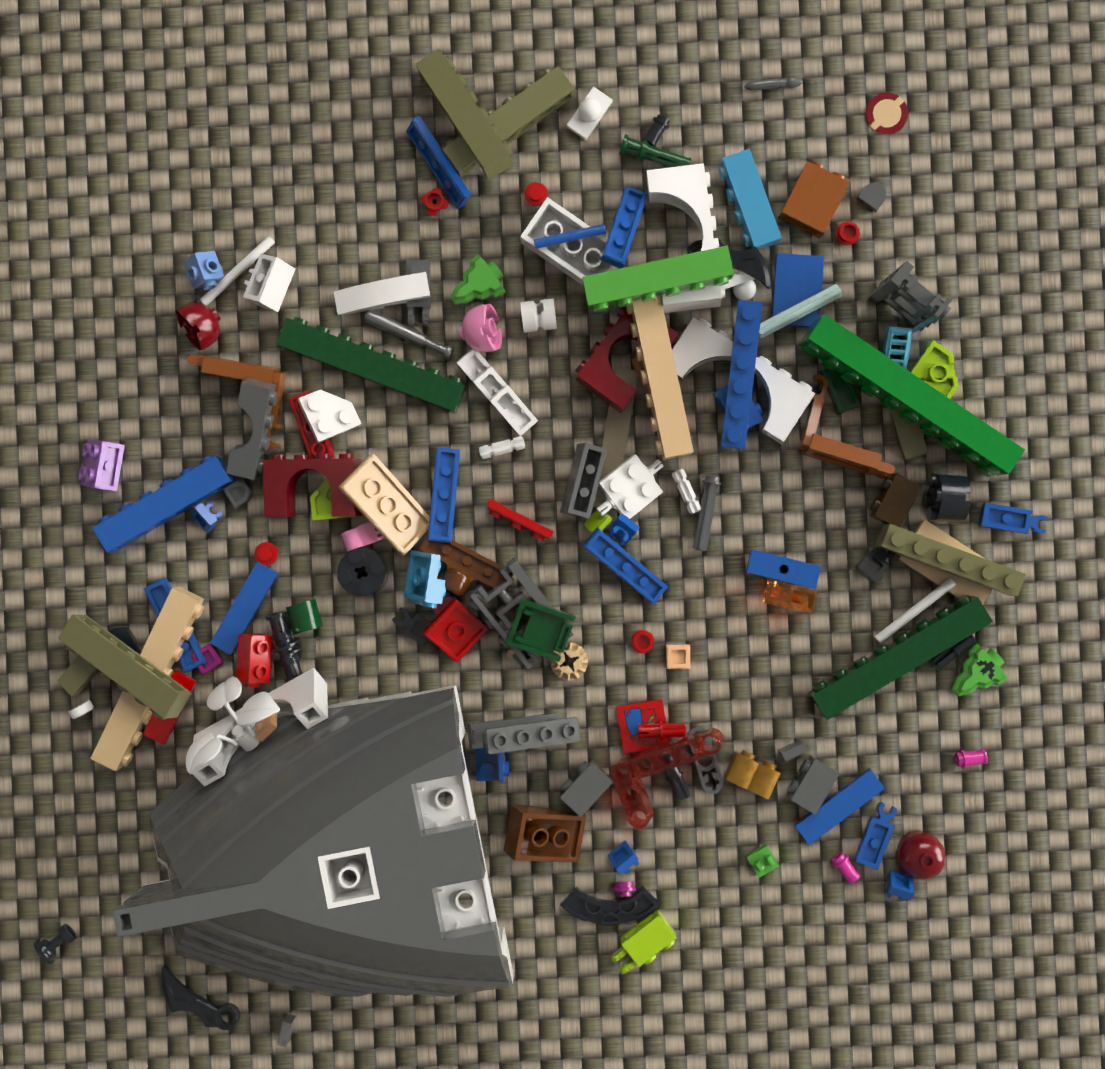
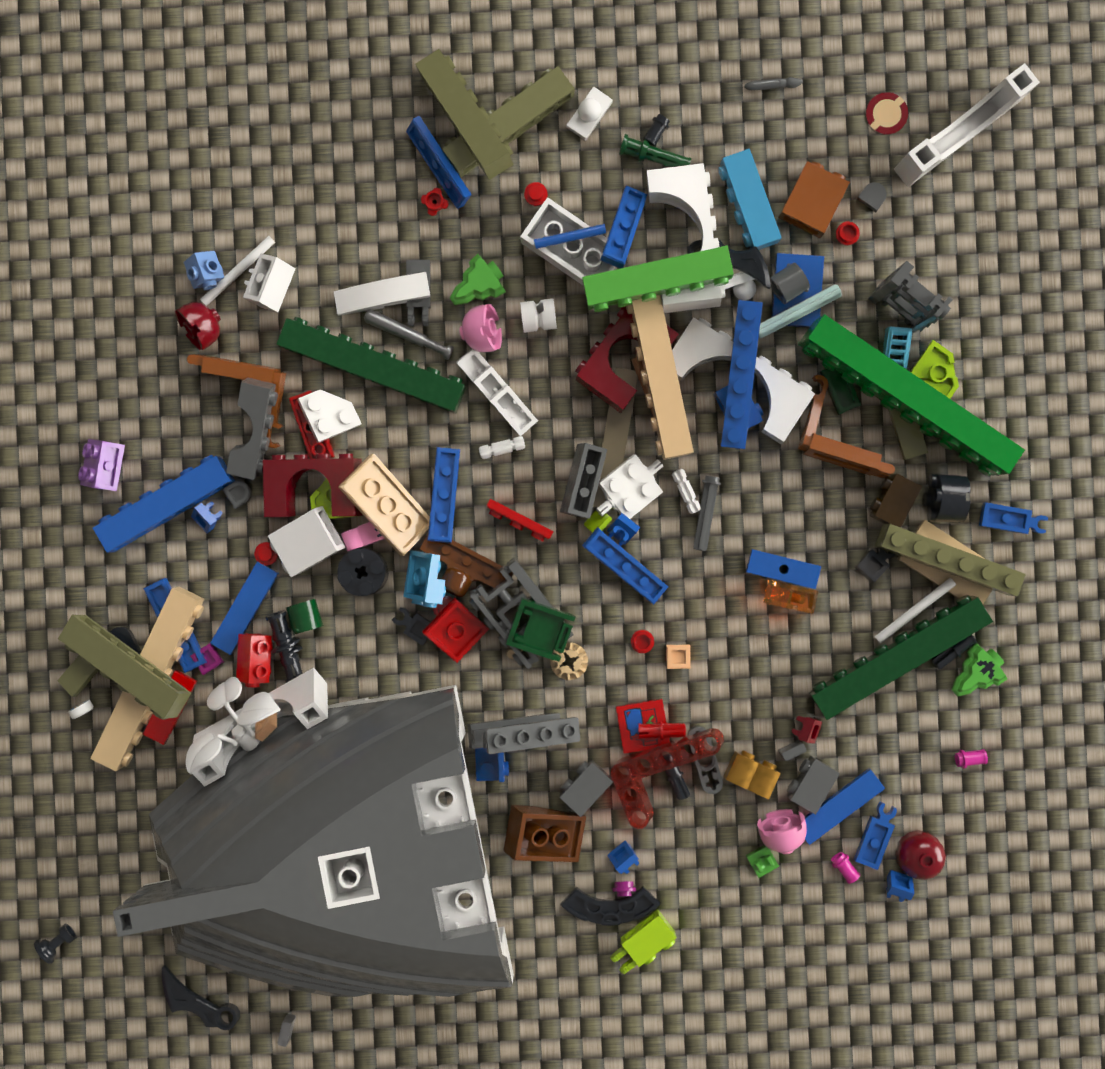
(306, 541): none -> white brick
(782, 830): none -> bright pink cylinder
(789, 283): none -> dark grey piece
(809, 730): none -> dark red tile
(985, 112): none -> white arch

